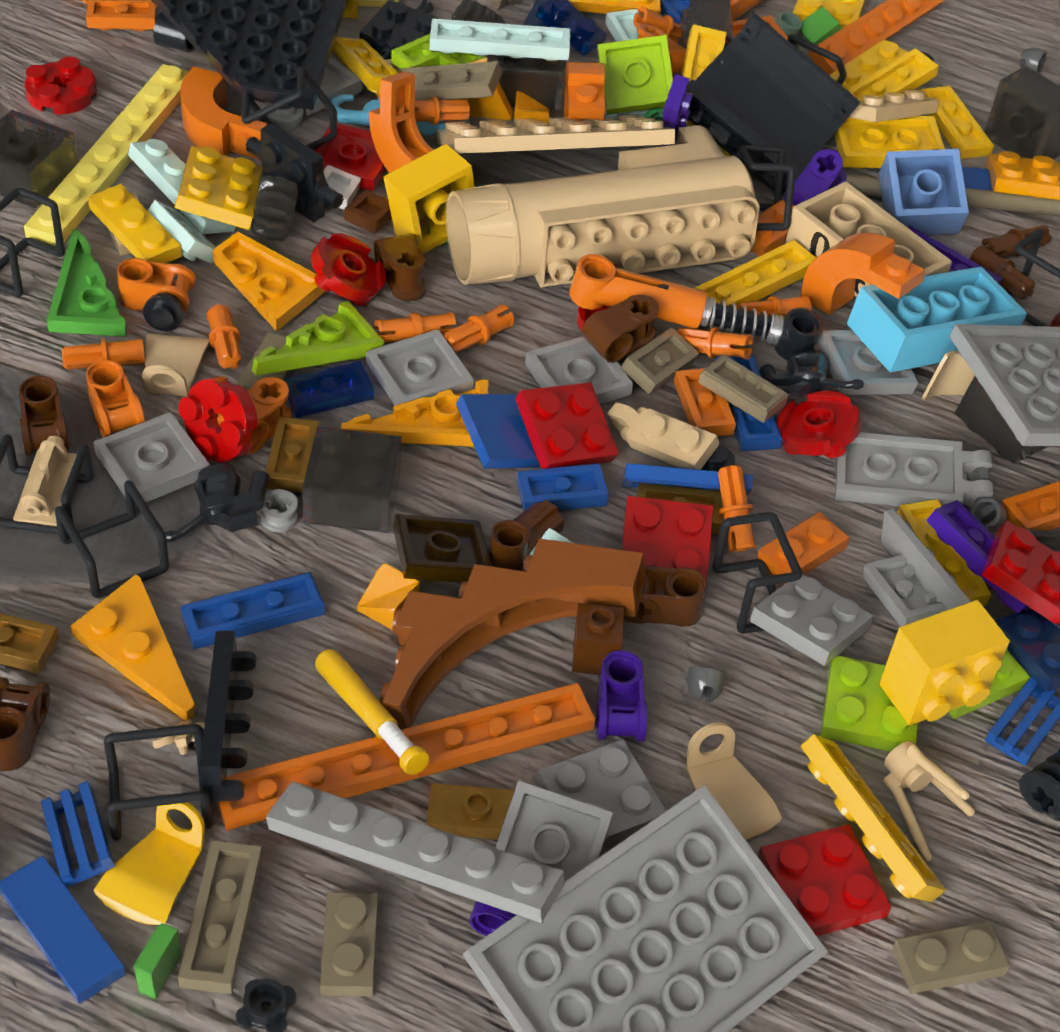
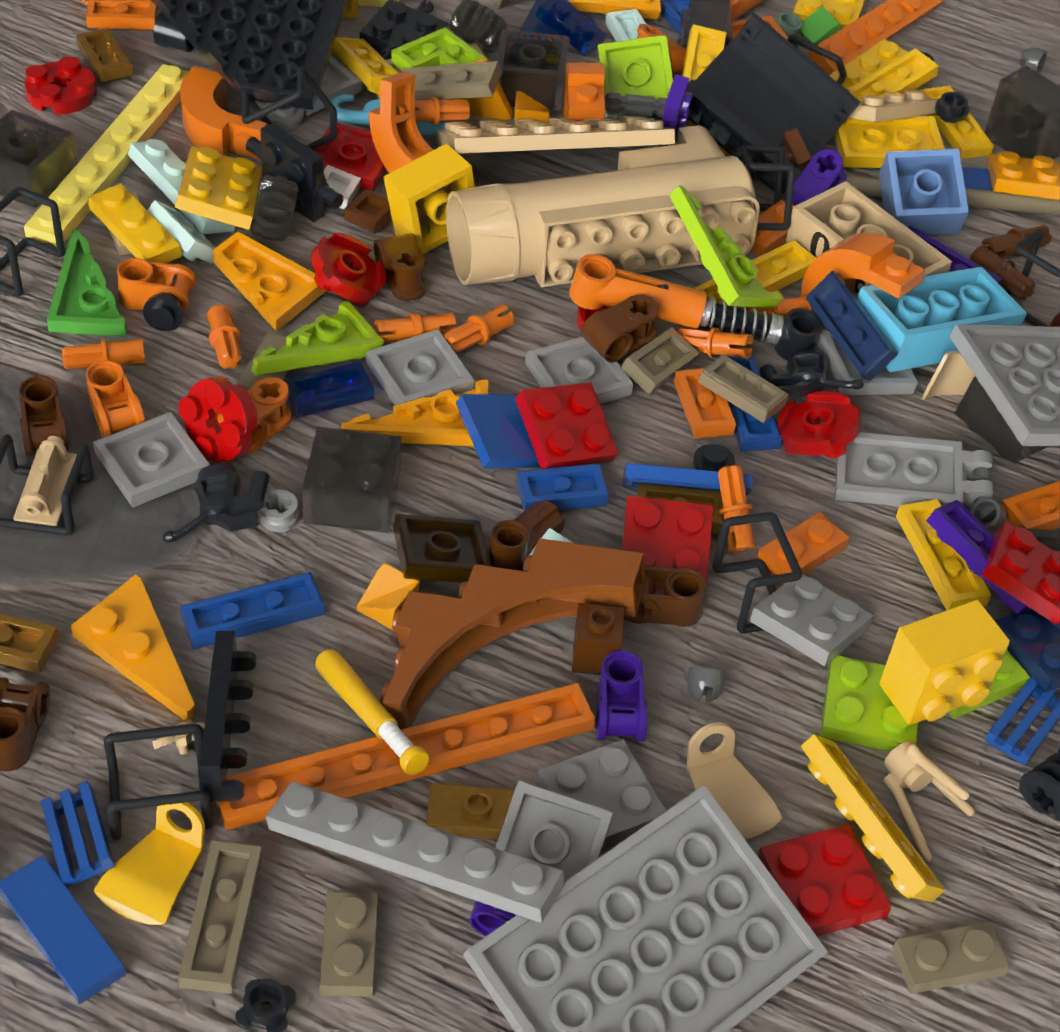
(104, 55): none -> pearl gold plate
(132, 496): black piece -> none
(157, 960): bright green tile -> none
(172, 363): tan piece -> none
(290, 453): pearl gold plate -> none
(500, 39): light aqua plate -> none
(634, 104): none -> dark grey axle
(663, 436): tan hinge -> none
(664, 23): orange axle -> none
(723, 258): none -> lime wing
(795, 149): none -> reddish brown plate
(851, 325): none -> dark blue tile
(911, 580): light grey bracket -> none
(952, 107): none -> black plate

